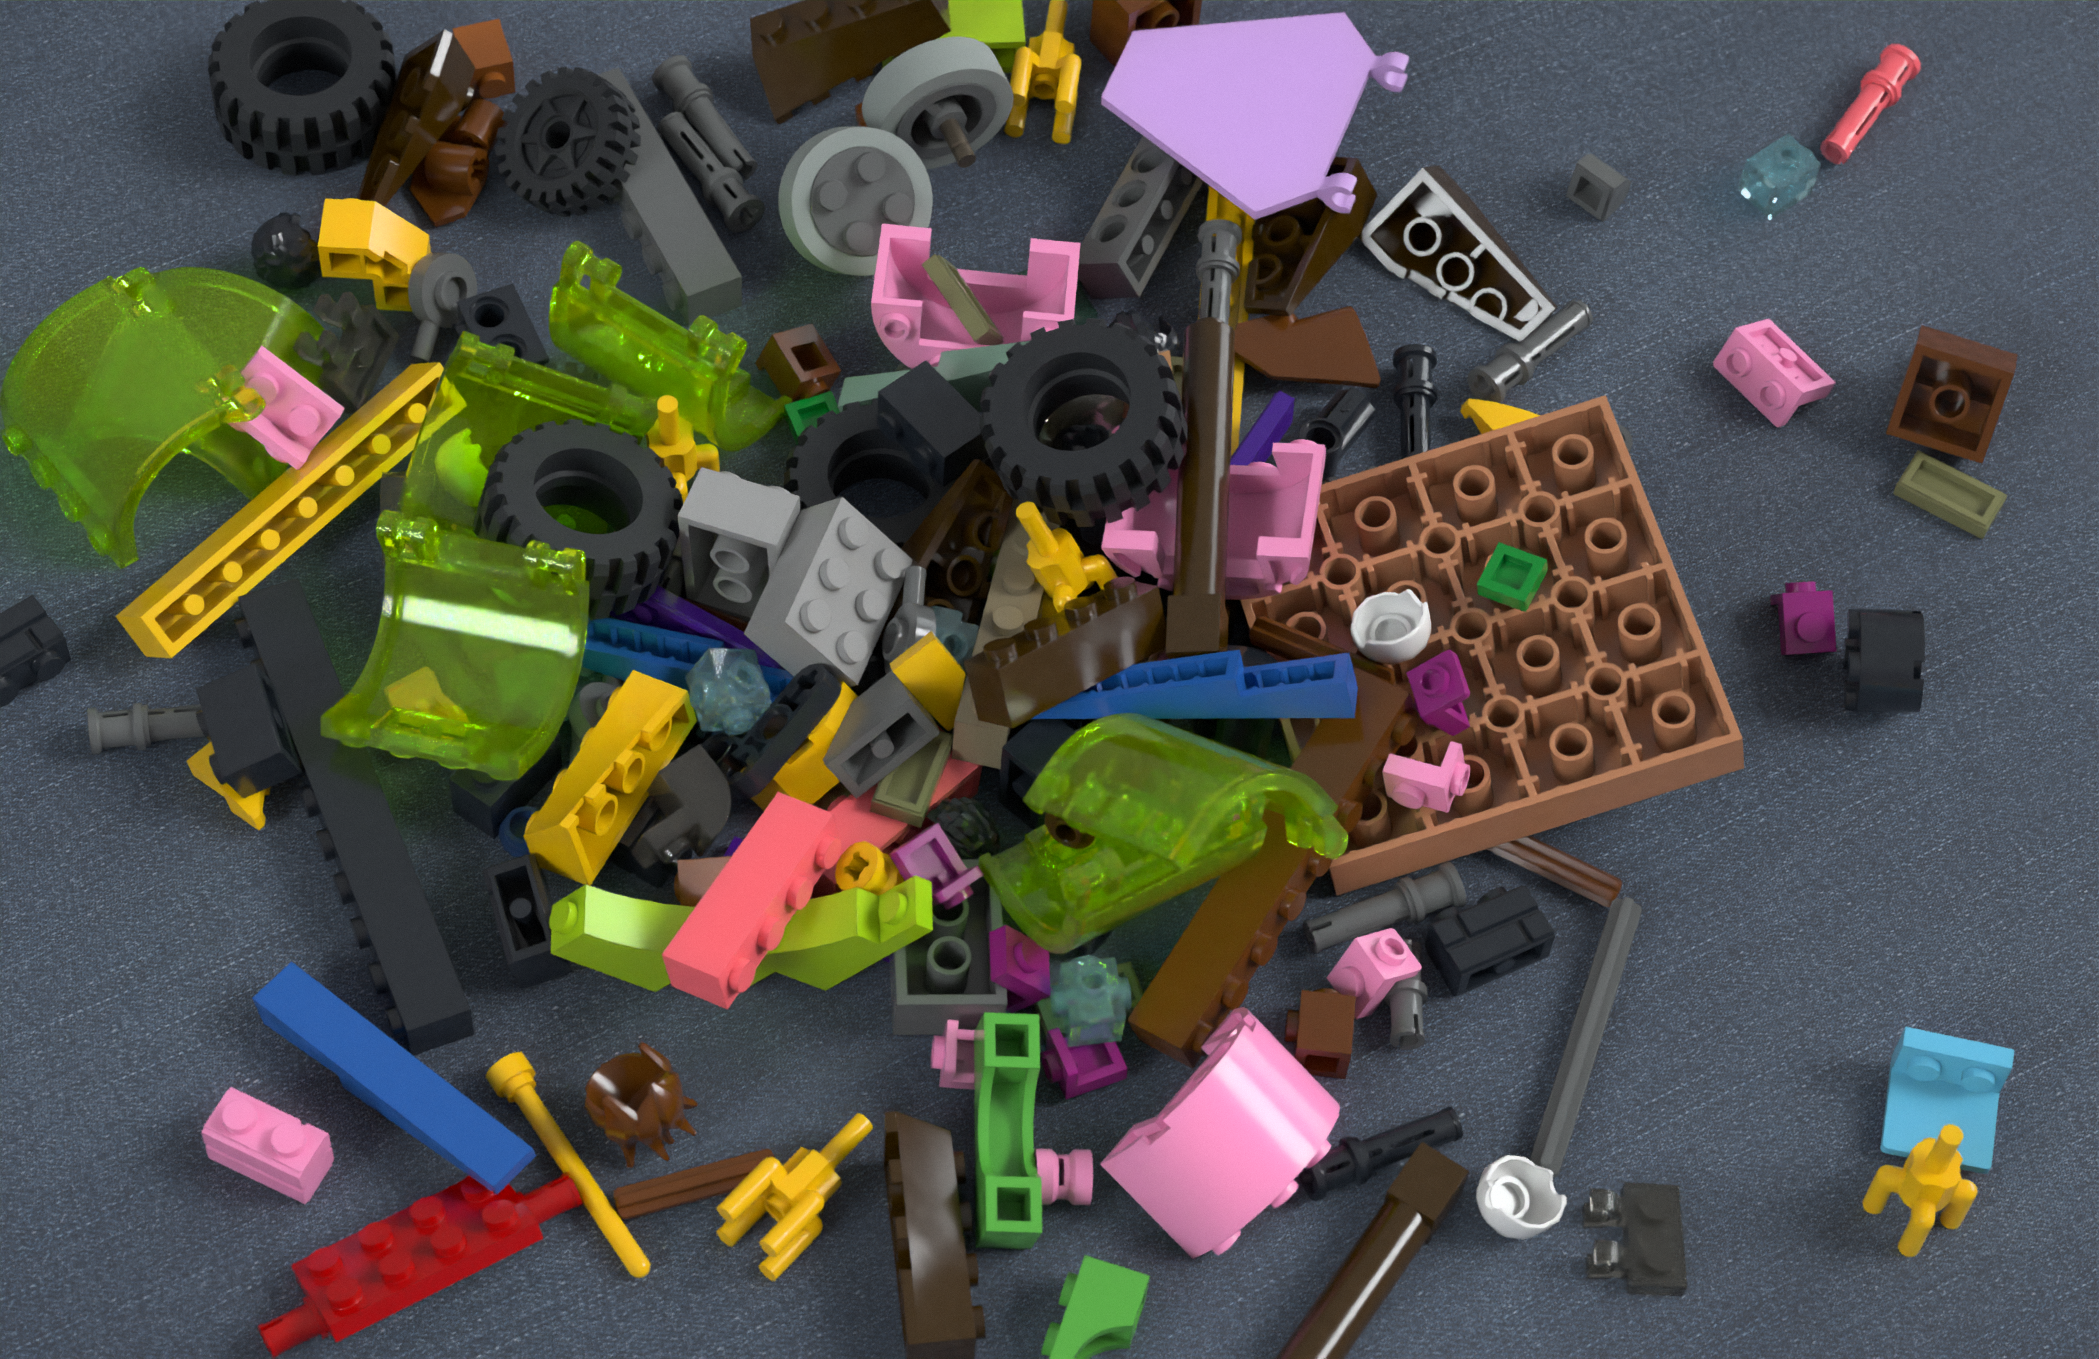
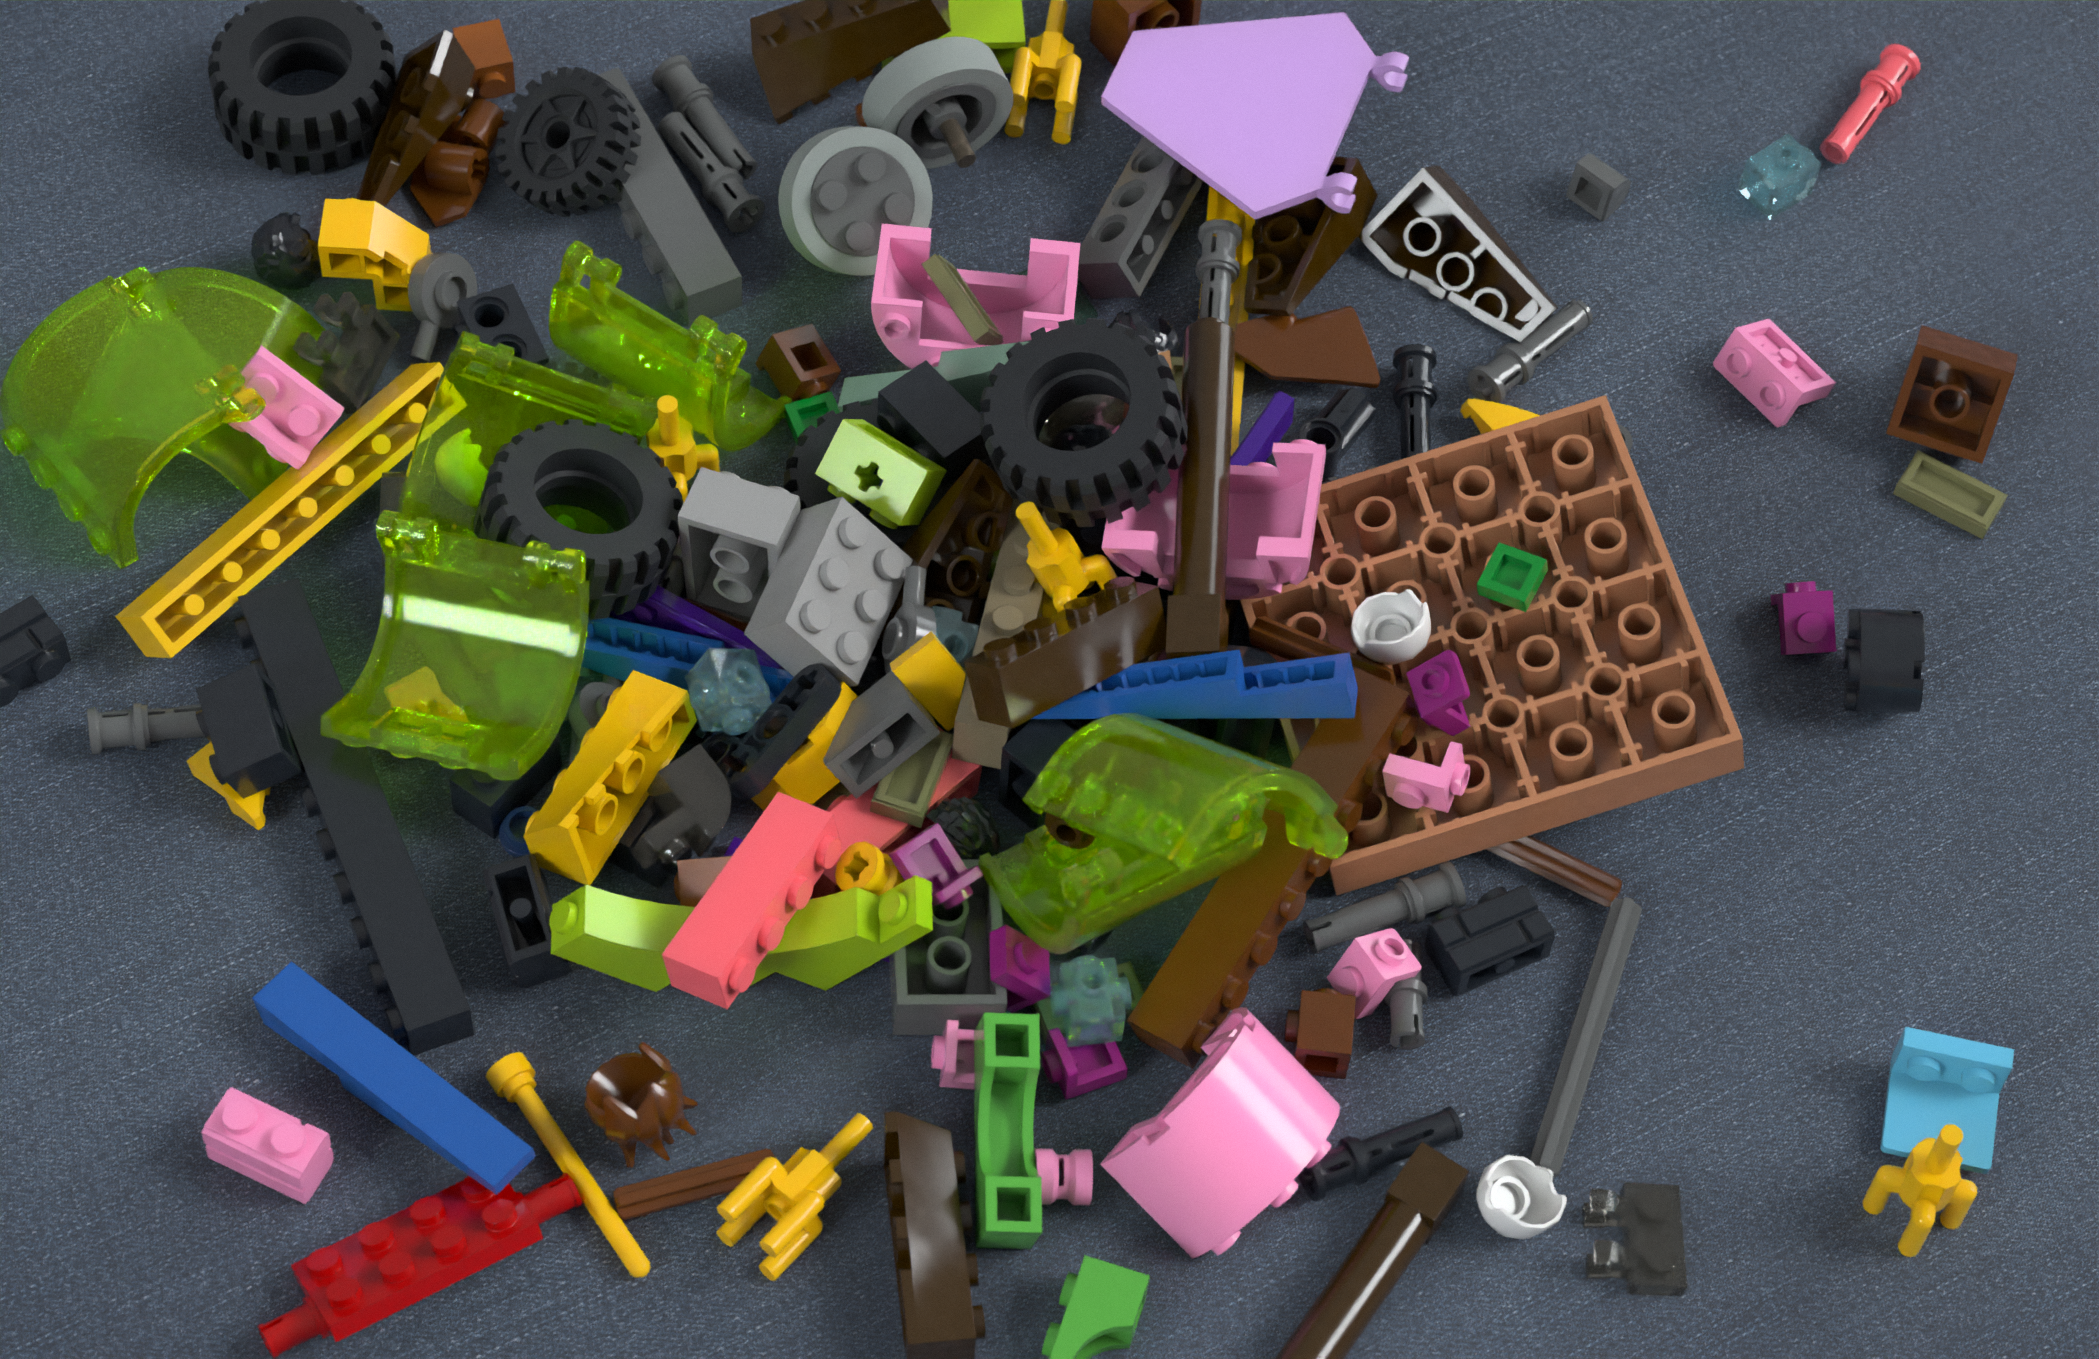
(907, 475): none -> lime brick

